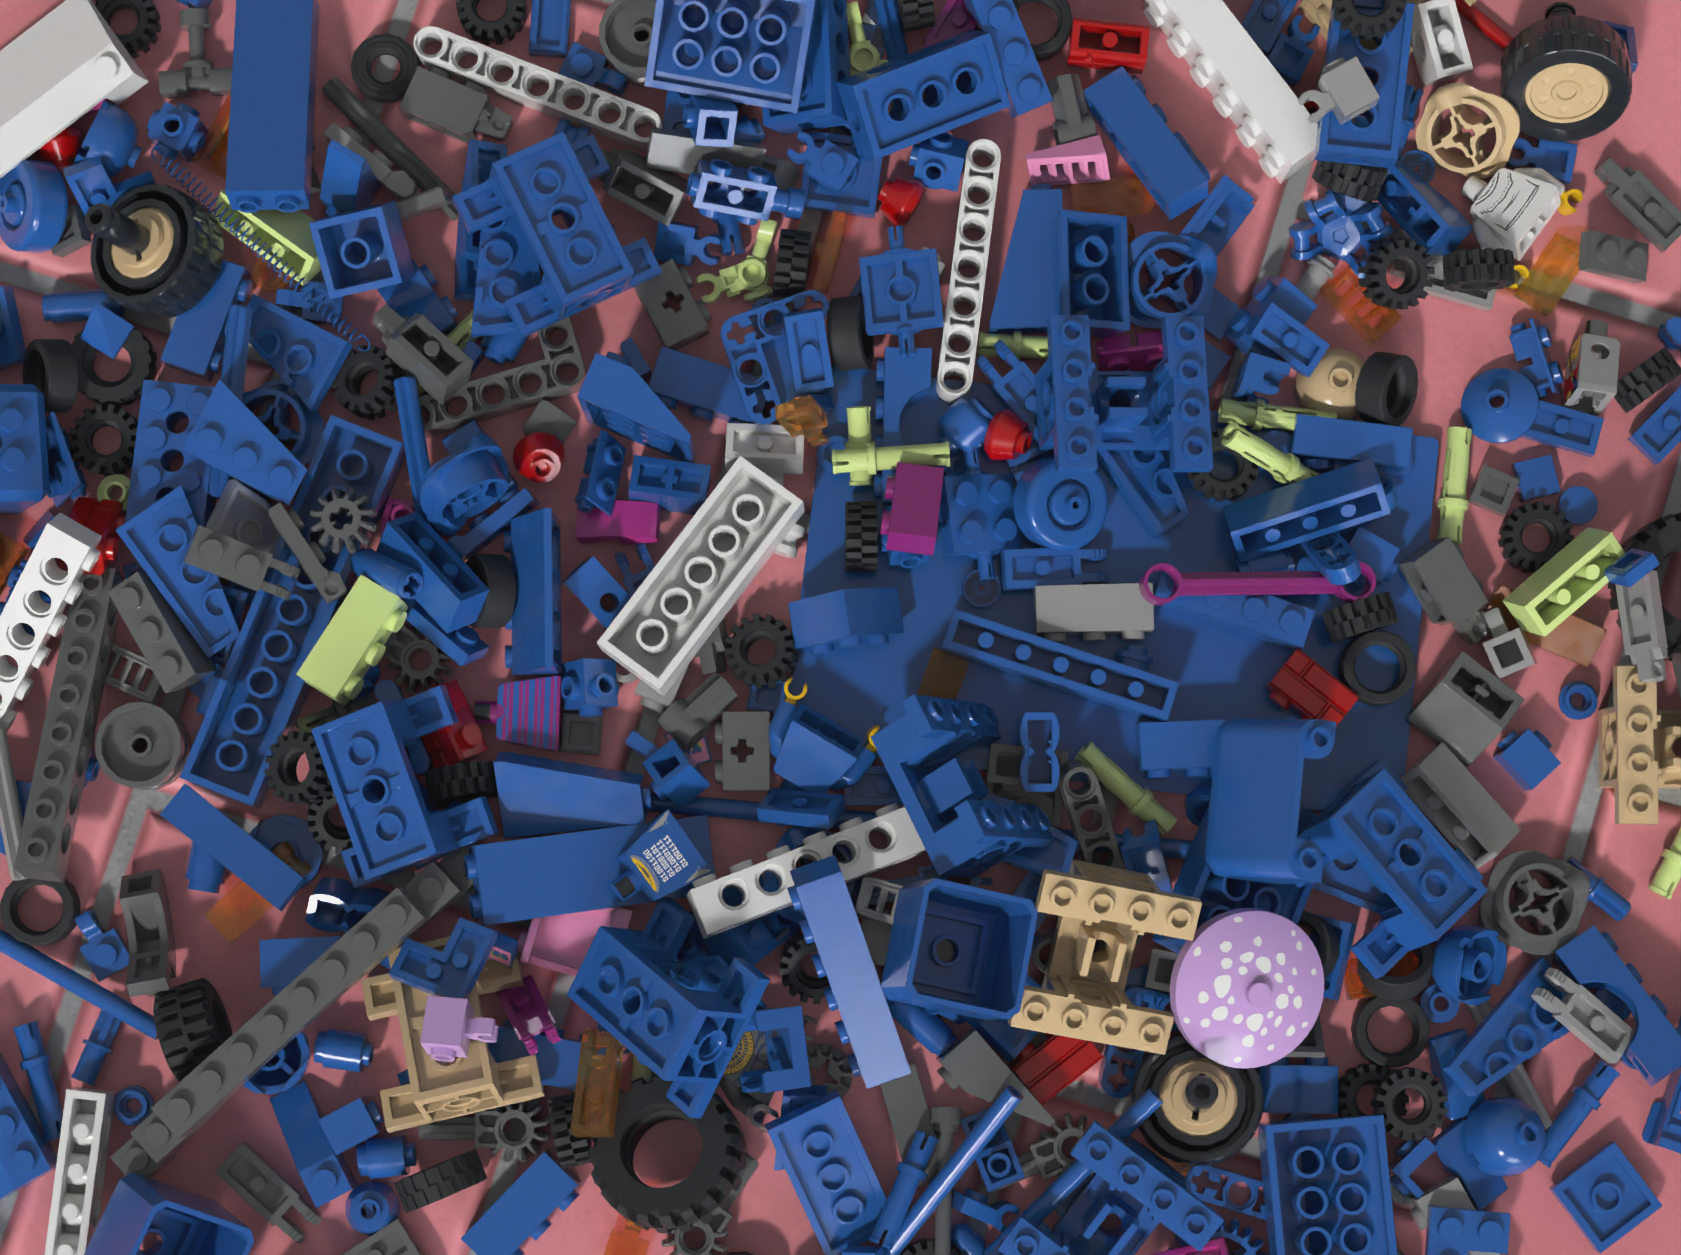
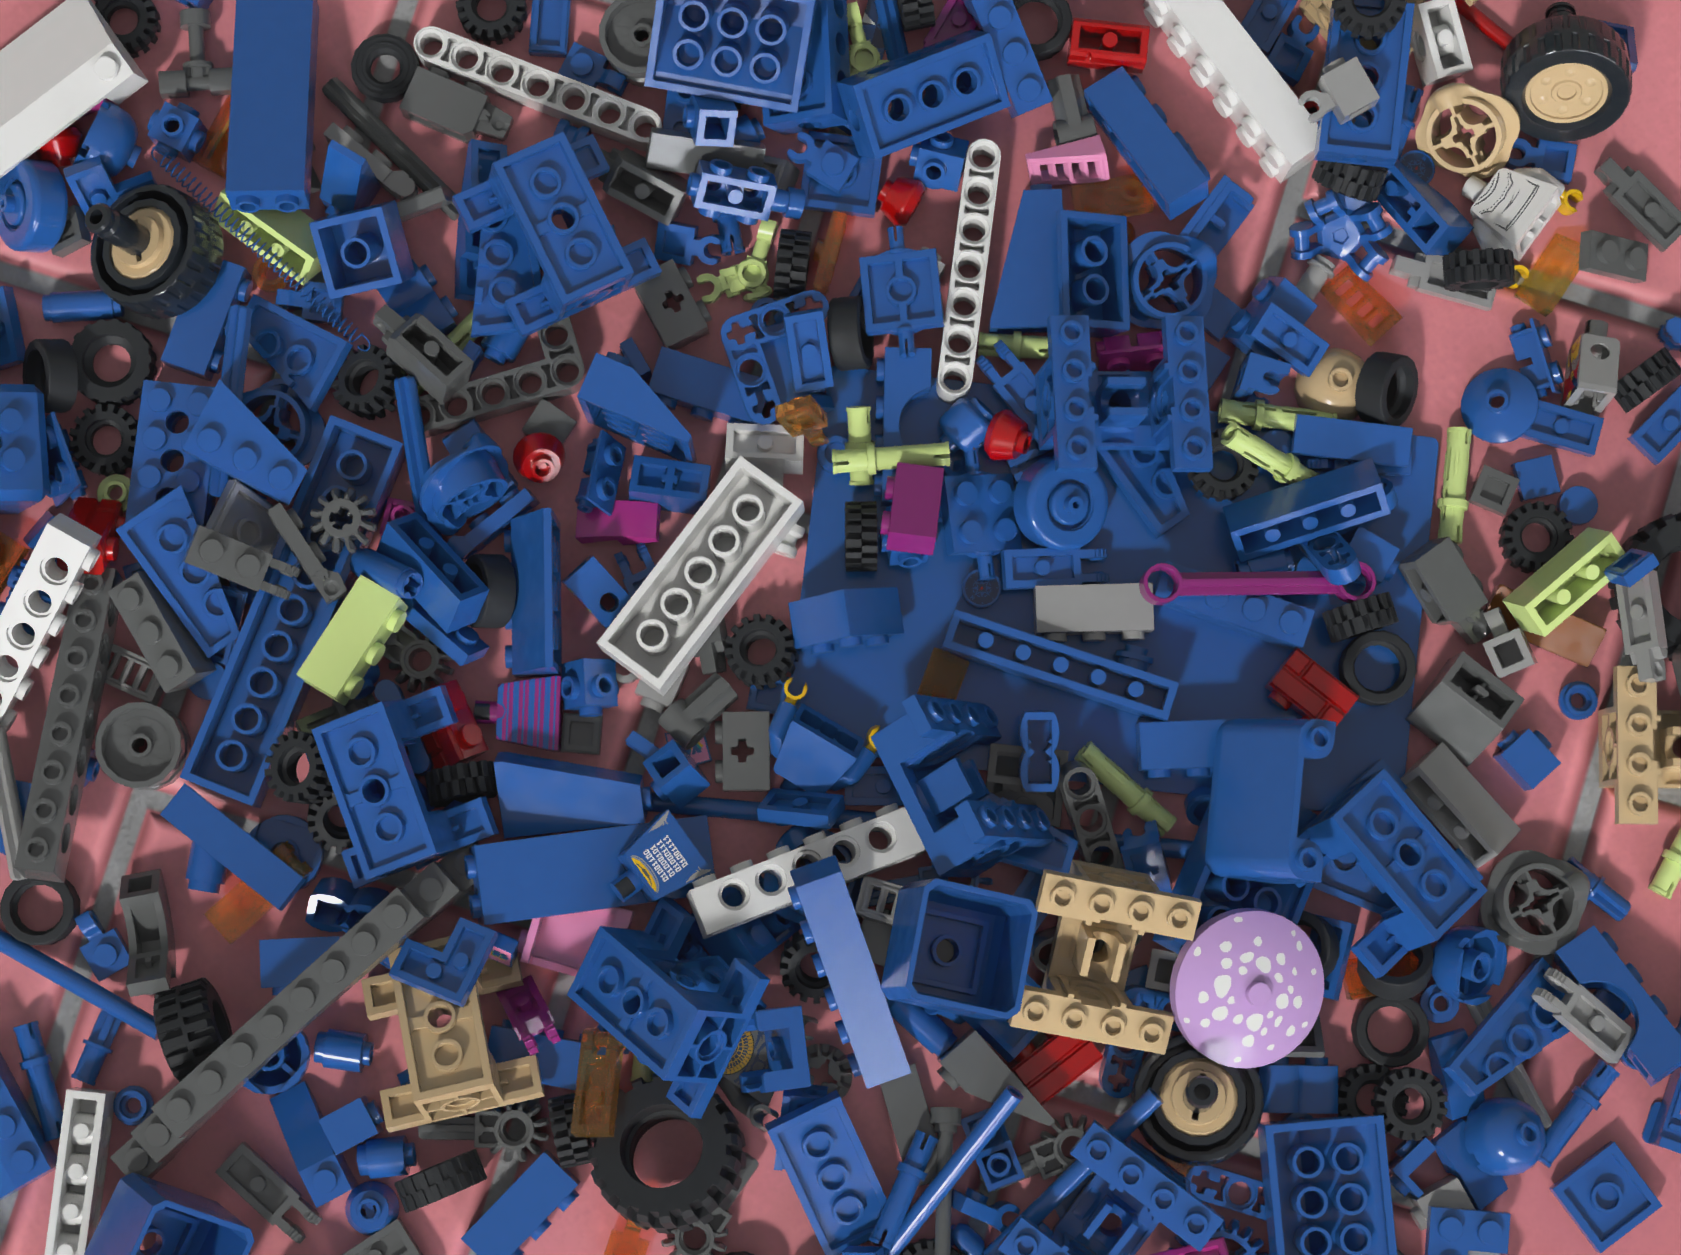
(106, 331): blue slope -> none
(214, 697): blue slope -> none
(451, 1025): lavender brick -> none
(1415, 277): black tyre -> none

